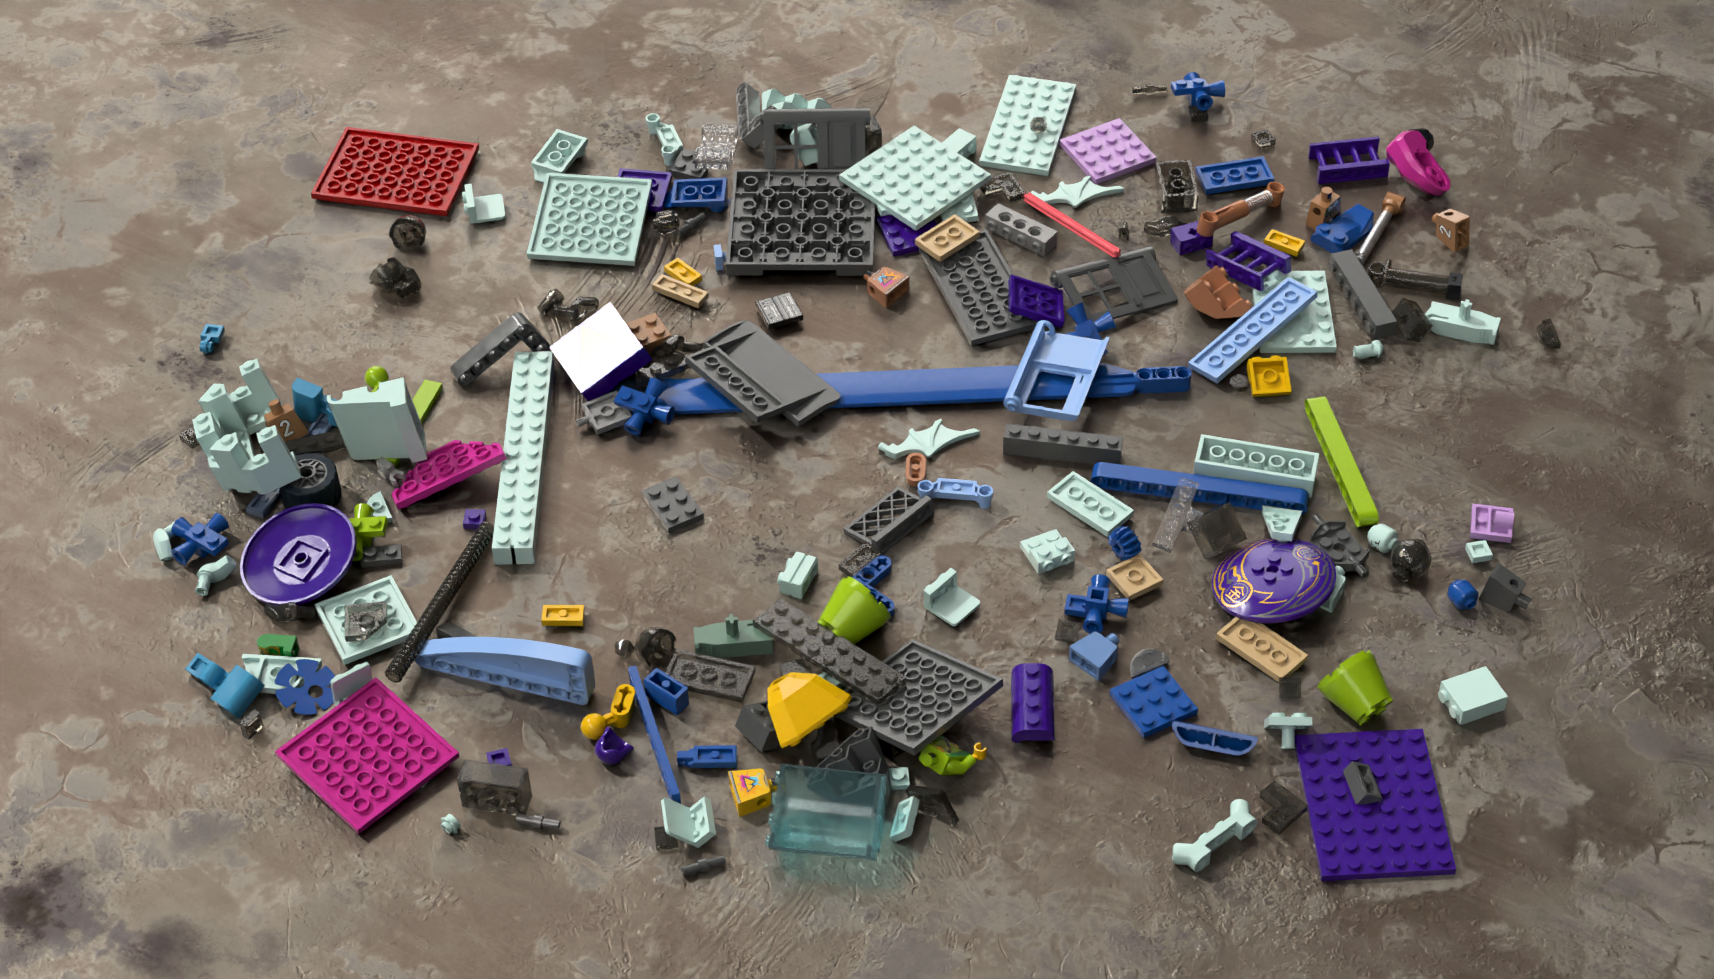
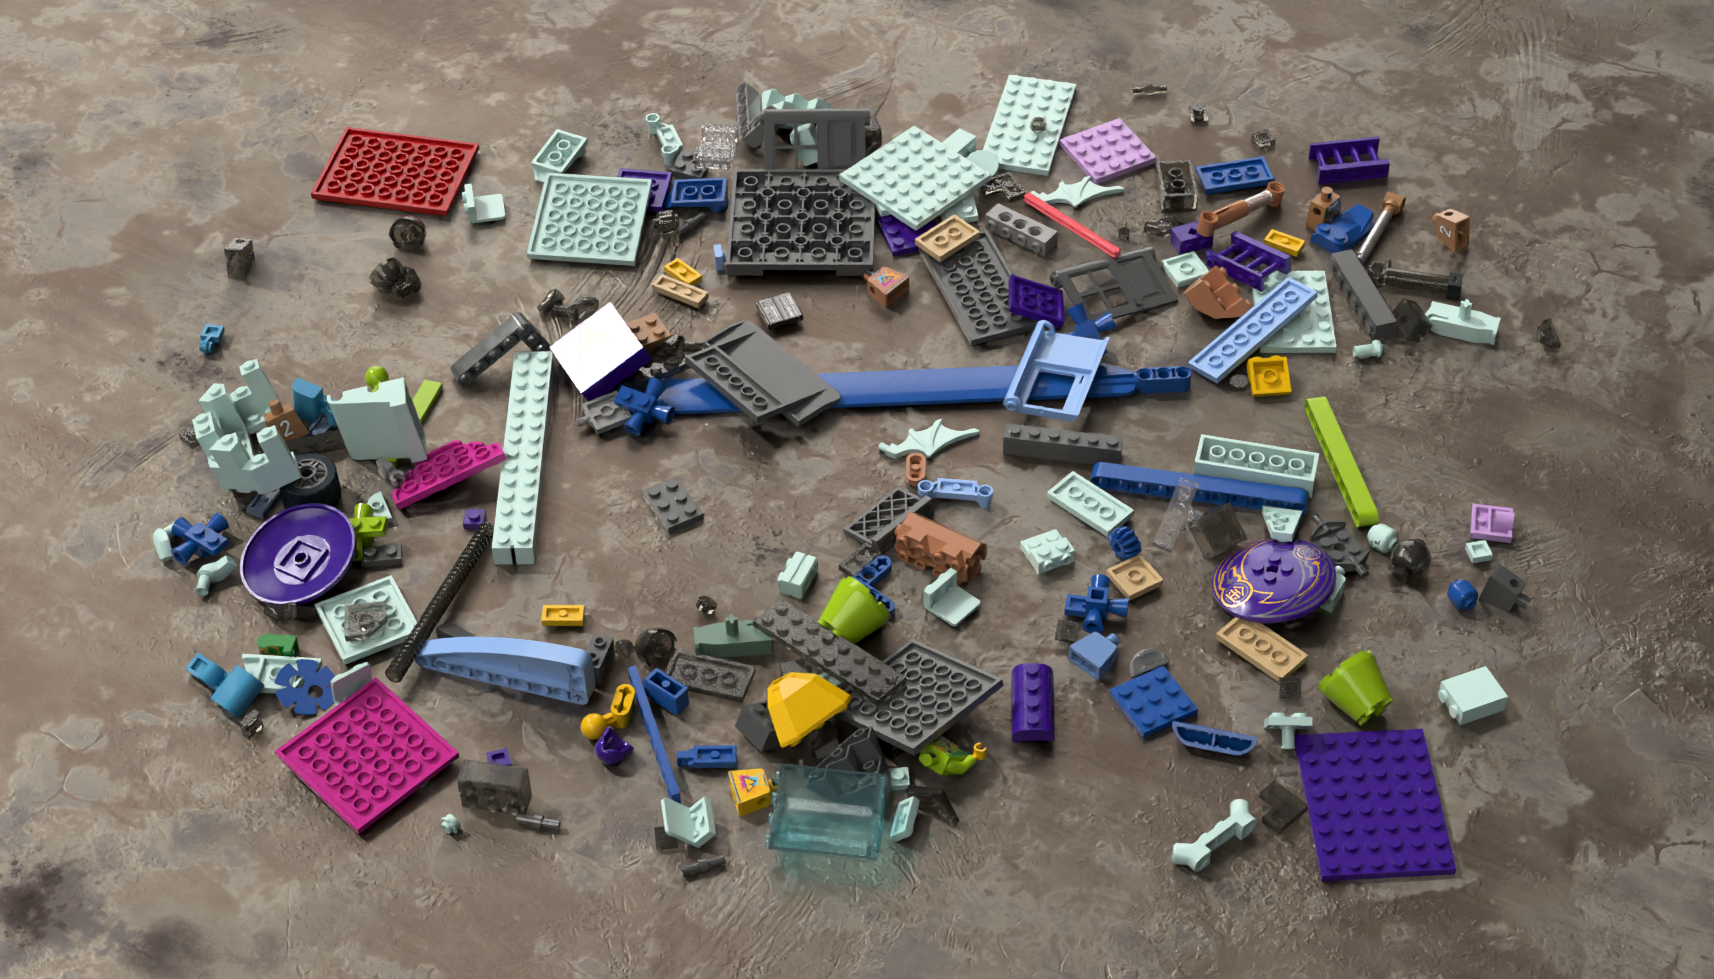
(239, 252): none -> clear smoke torso
(602, 653): none -> dark grey brick
(706, 605): none -> clear smoke tile
(929, 543): none -> nougat brick
(985, 160): none -> light aqua tile
(1184, 268): none -> light aqua tile
(1198, 90): blue brick -> none
(1362, 783): dark grey slope -> none
(1415, 163): dark pink piece -> none

